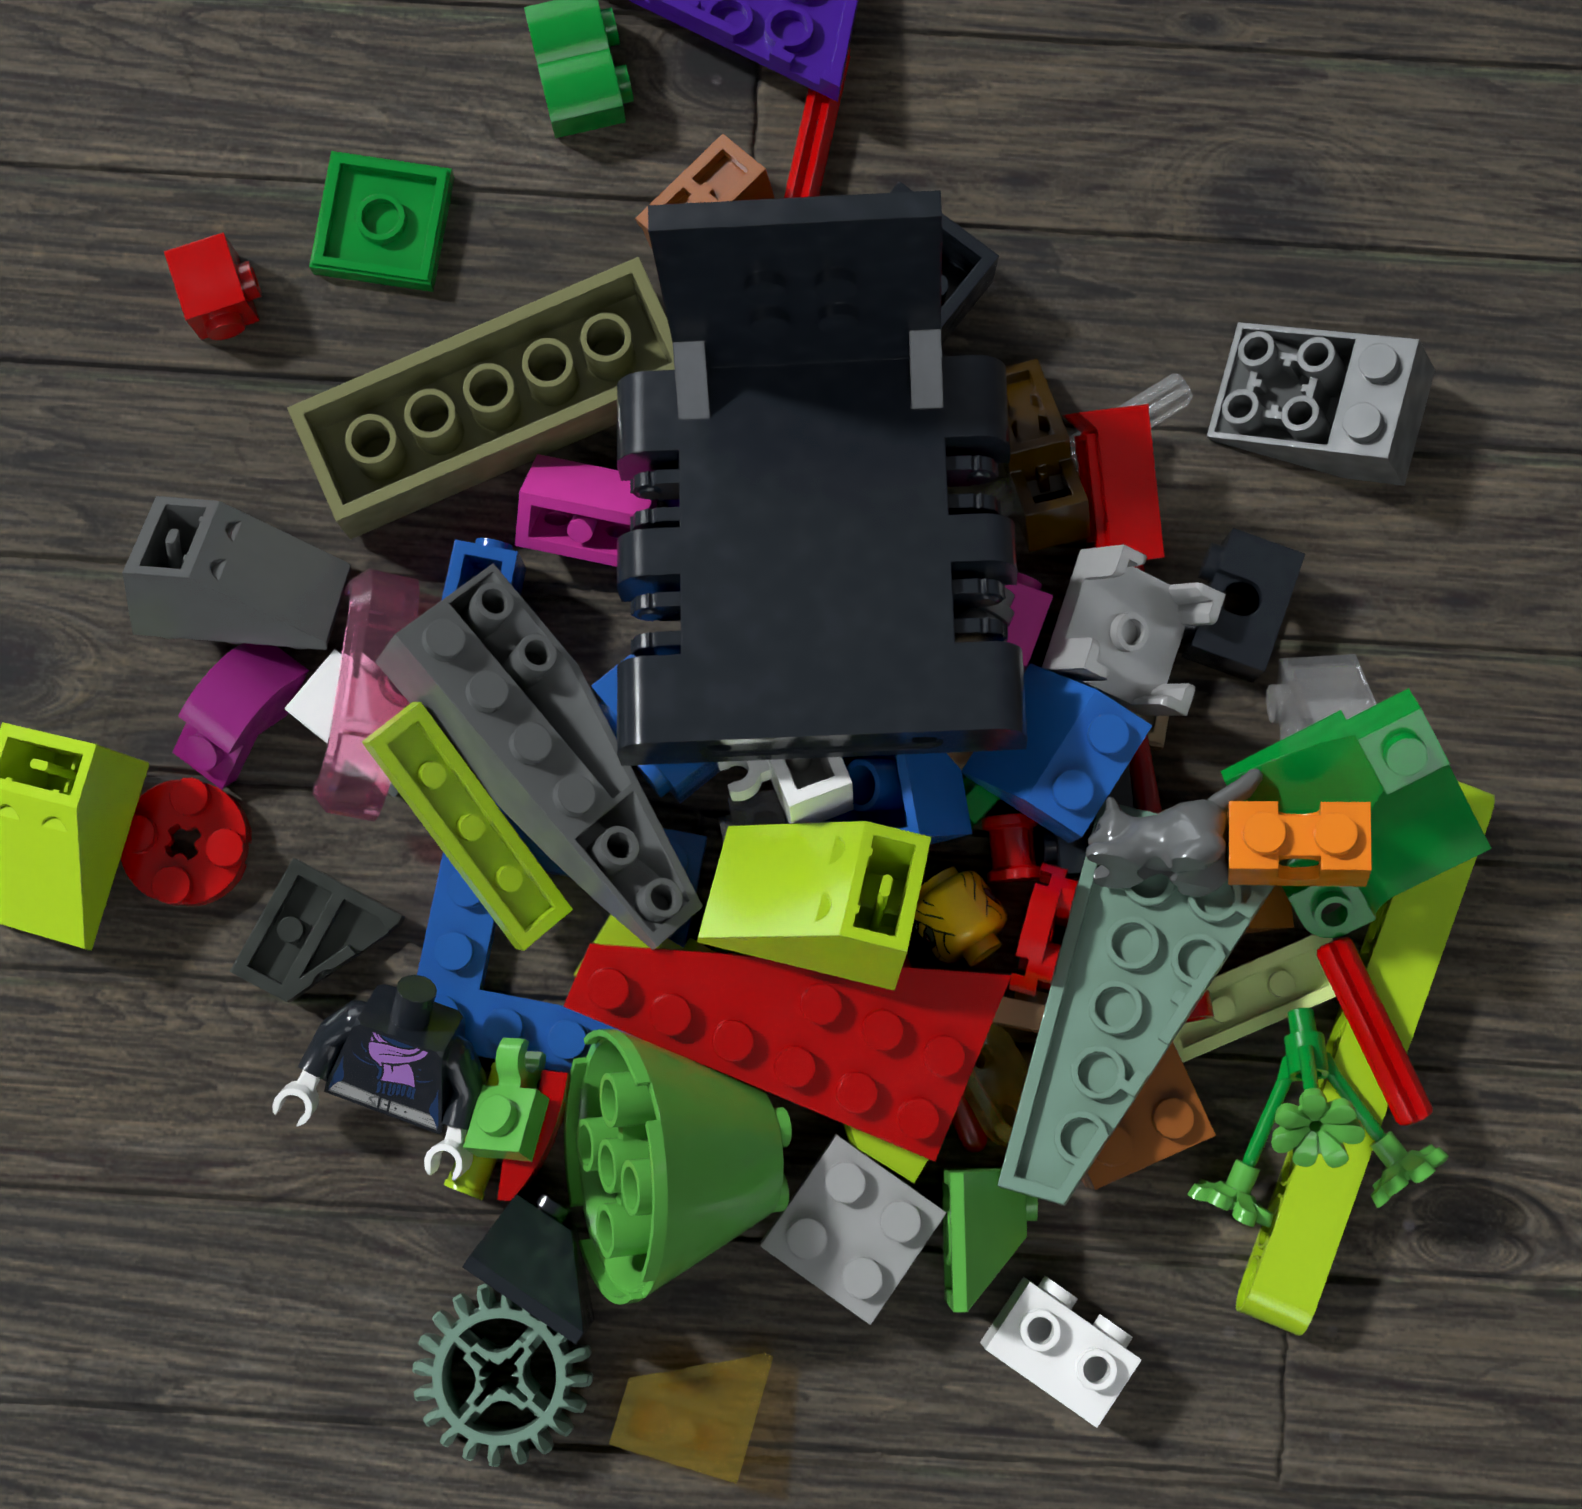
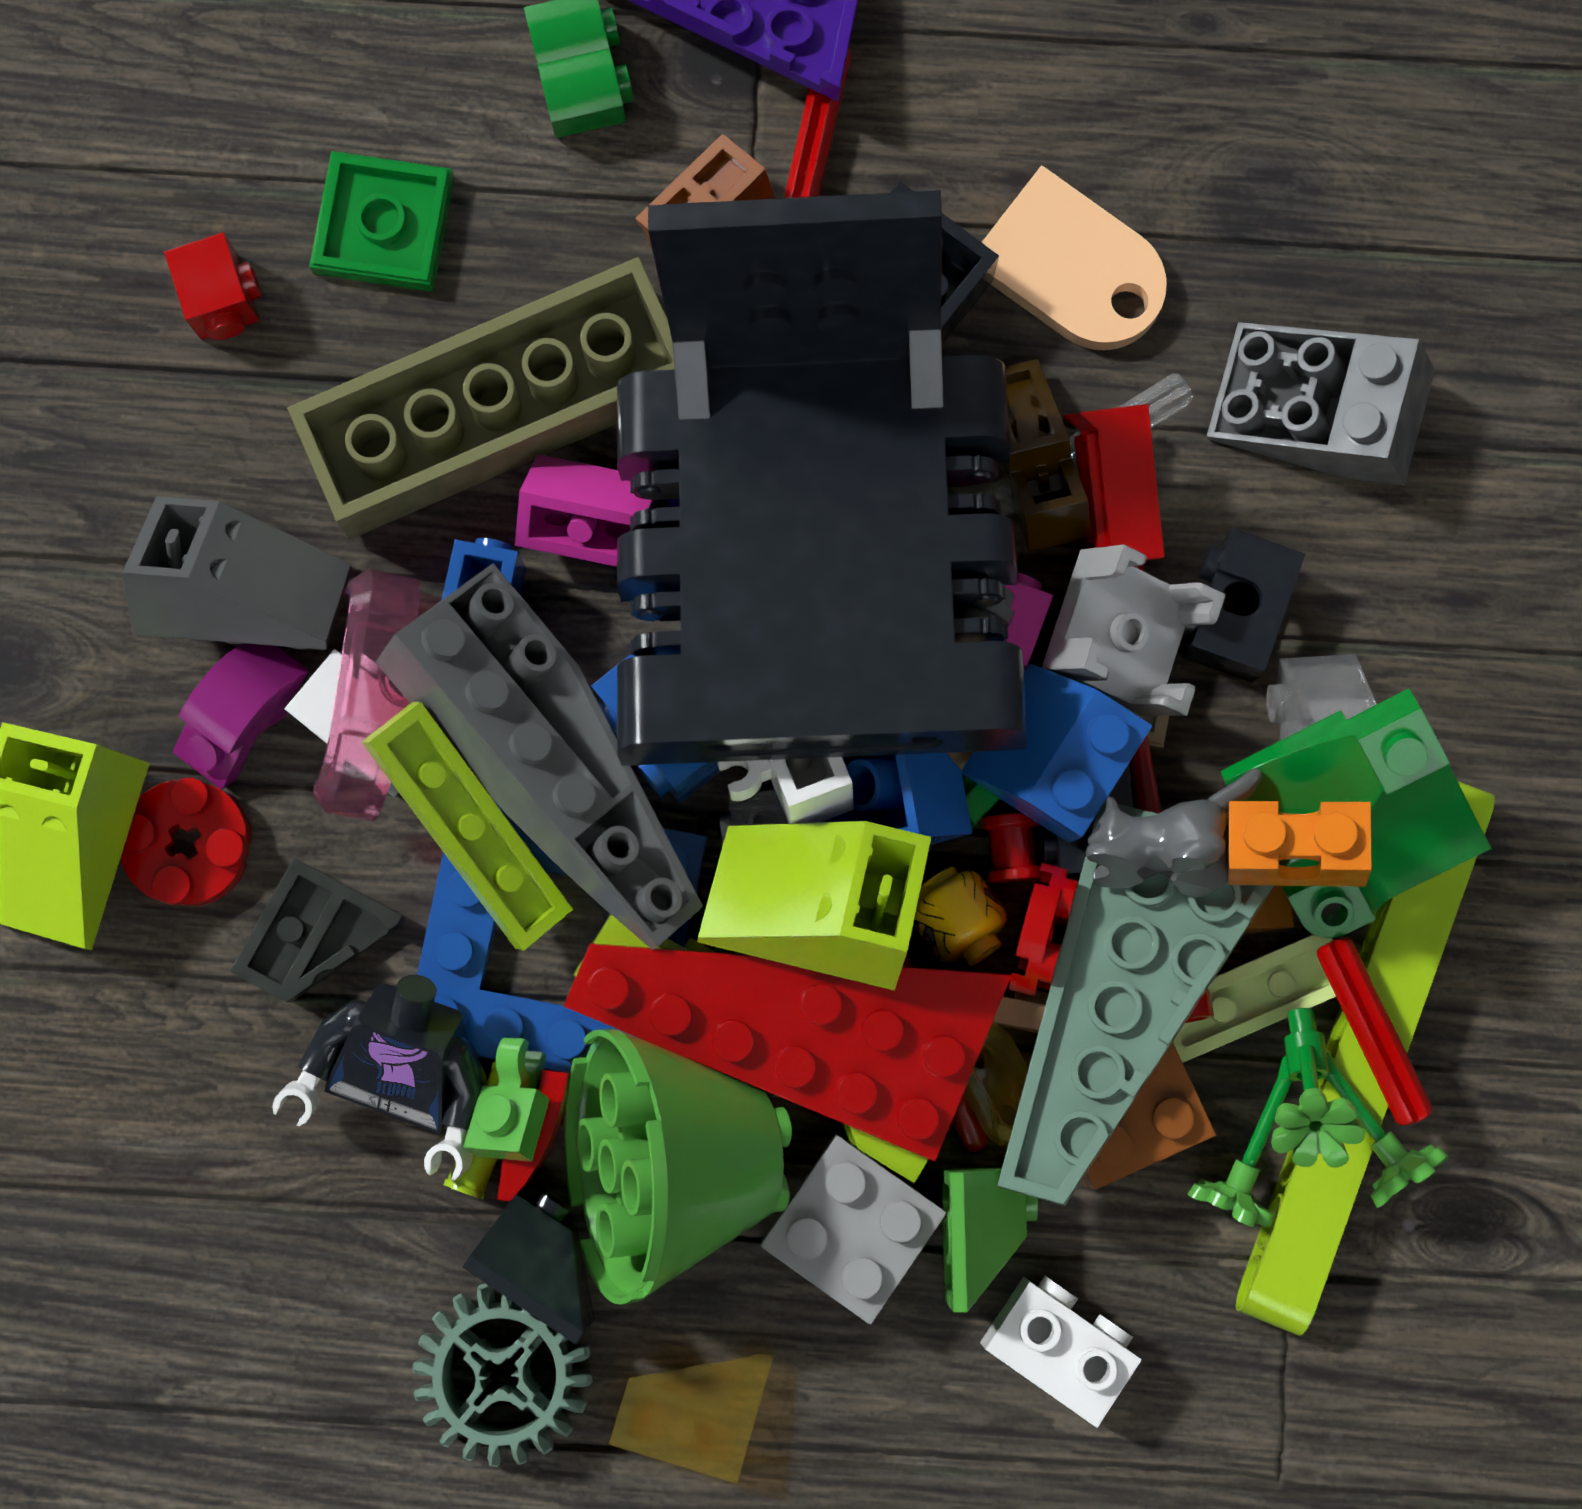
(1069, 259): none -> light nougat tile

